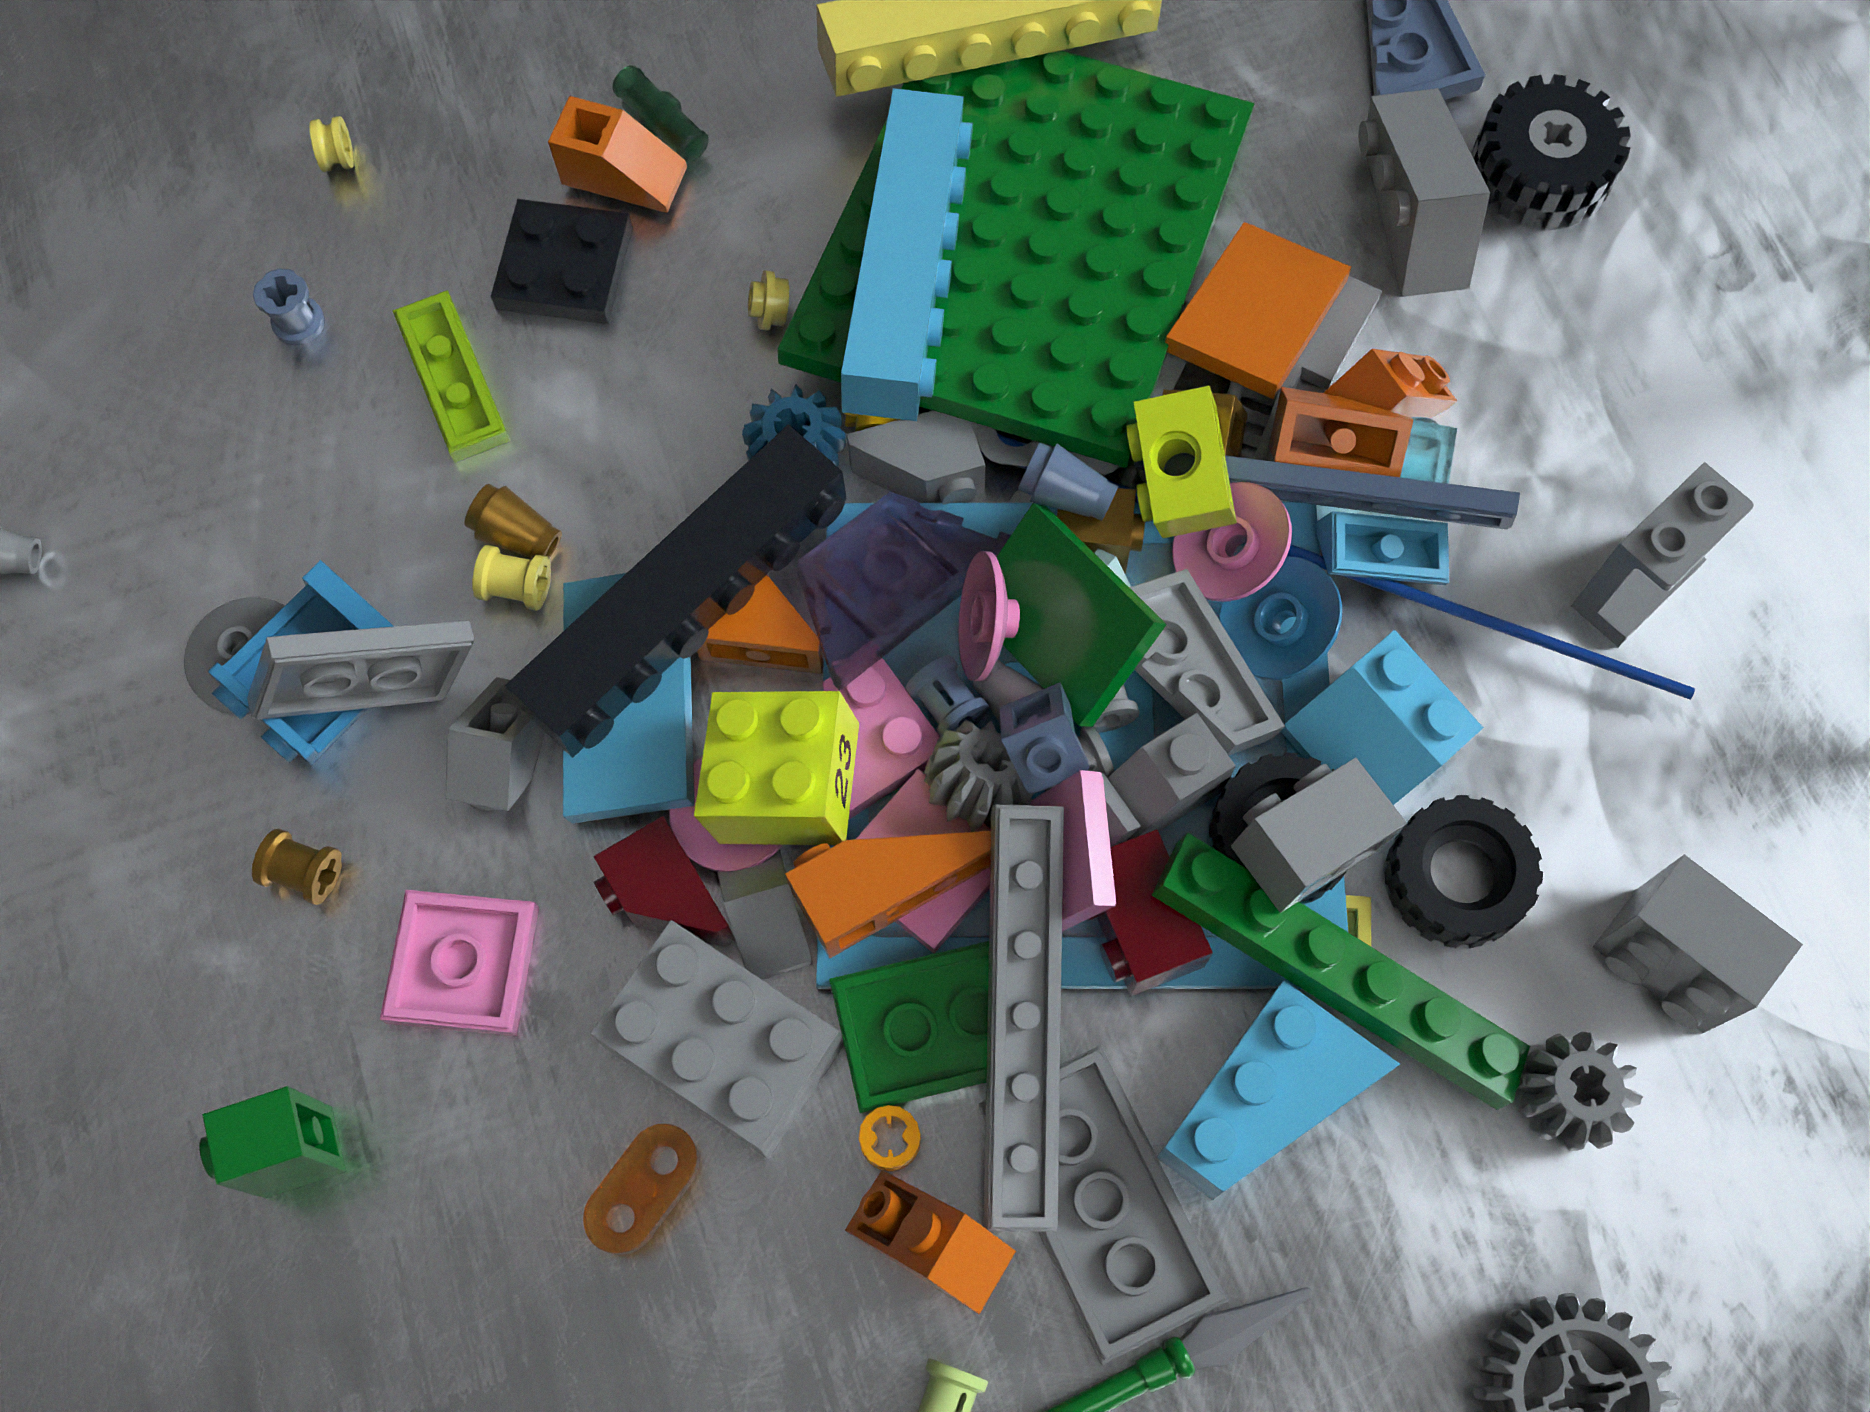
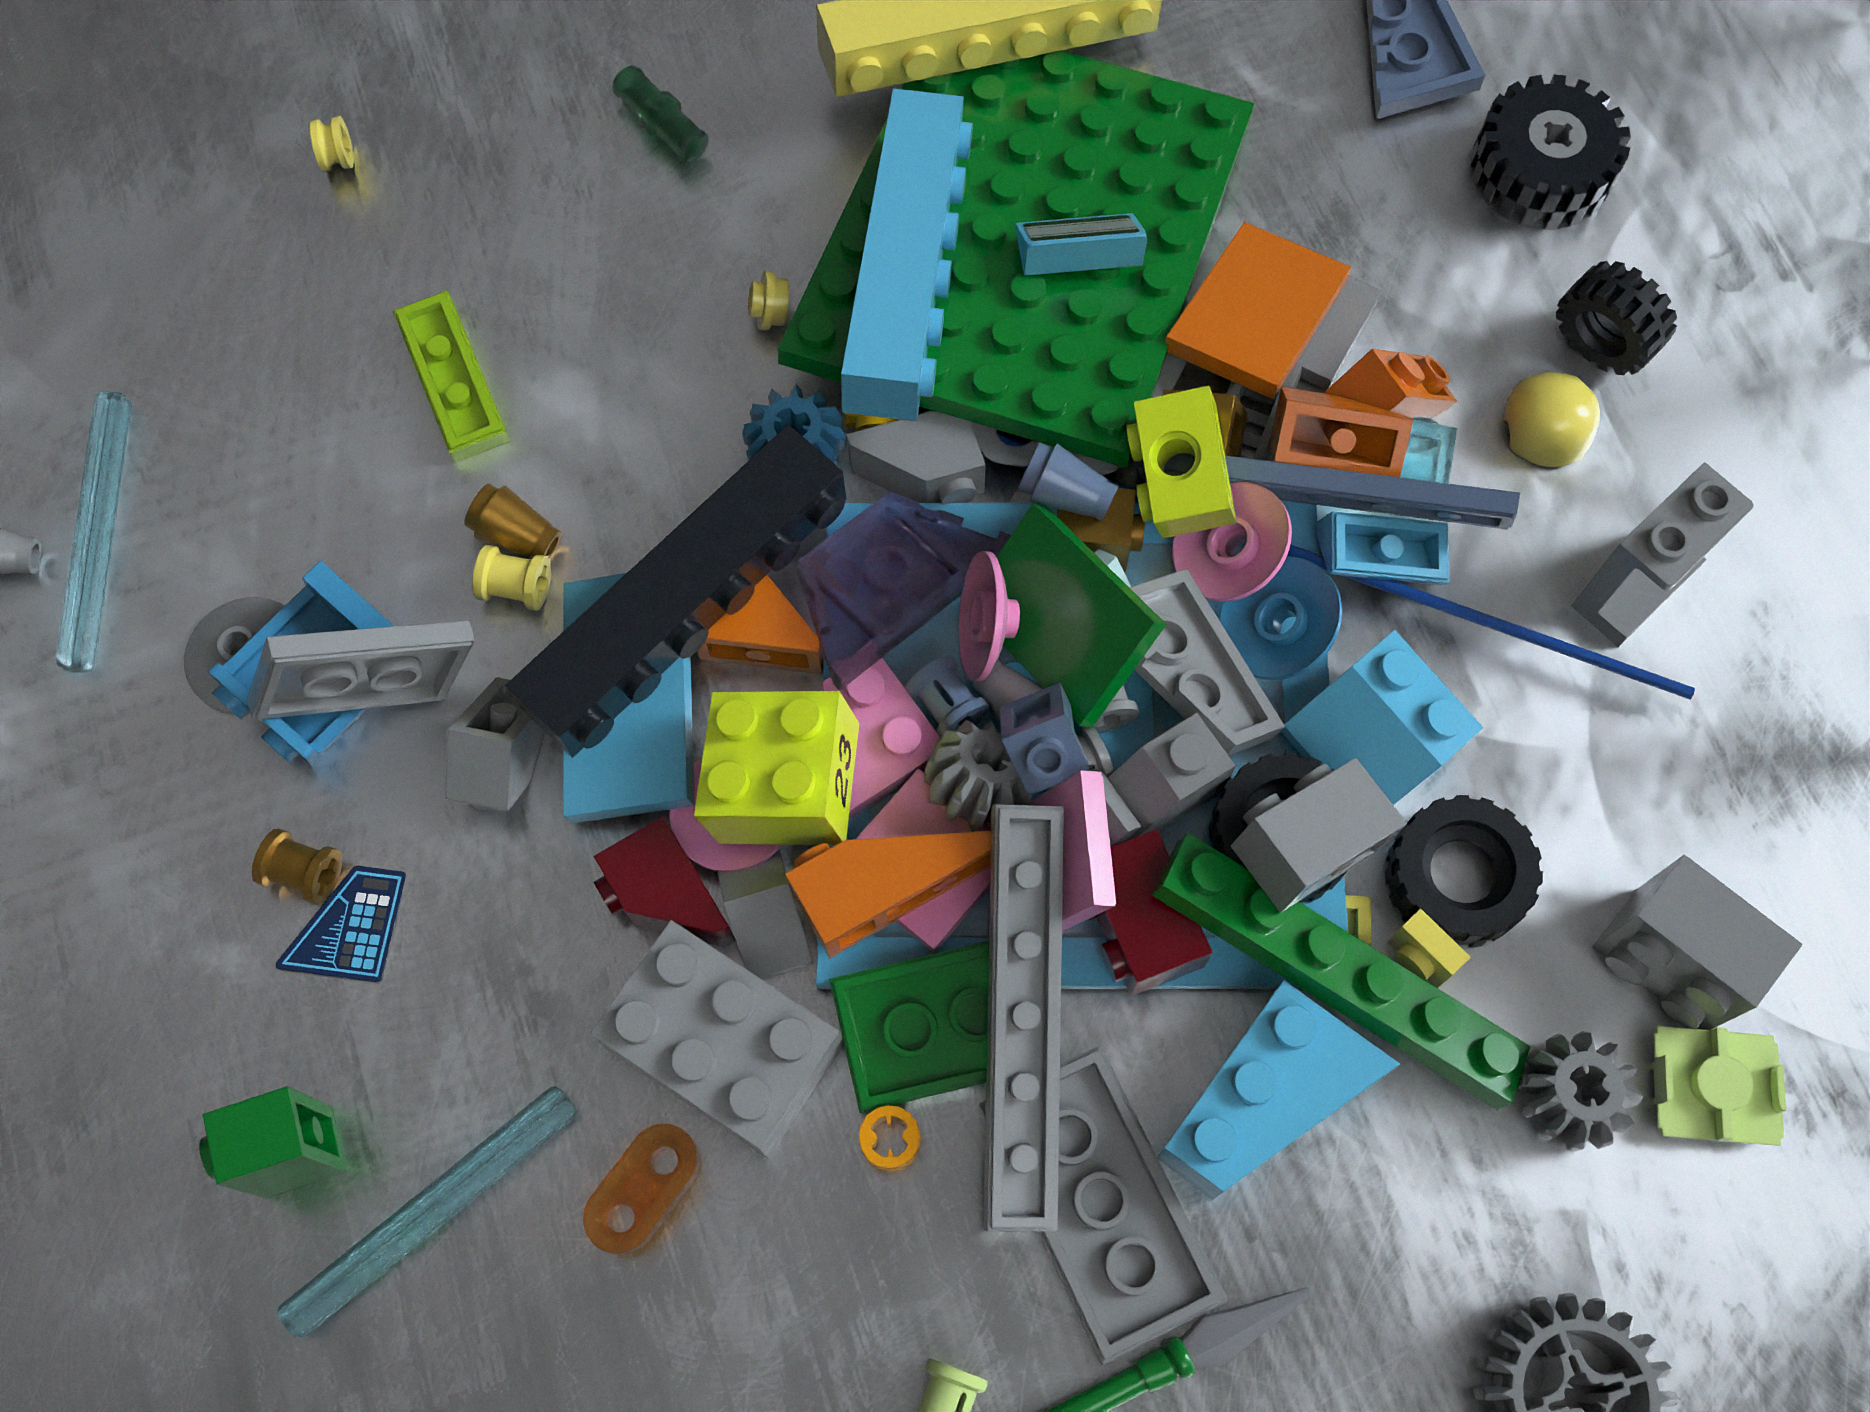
(94, 533): none -> clear light blue axle
(286, 301): sand blue bush -> none
(351, 929): none -> dark blue sticker
(426, 1212): none -> clear light blue axle
(460, 963): bright pink tile -> none
(562, 261): black plate -> none
(614, 156): orange slope -> none
(931, 1240): orange slope -> none
(1081, 244): none -> medium azure slope
(1425, 190): light grey wedge -> none
(1427, 950): none -> light yellow plate
(1551, 418): none -> light yellow hair
(1616, 317): none -> black tyre
(1718, 1086): none -> yellowish green piece

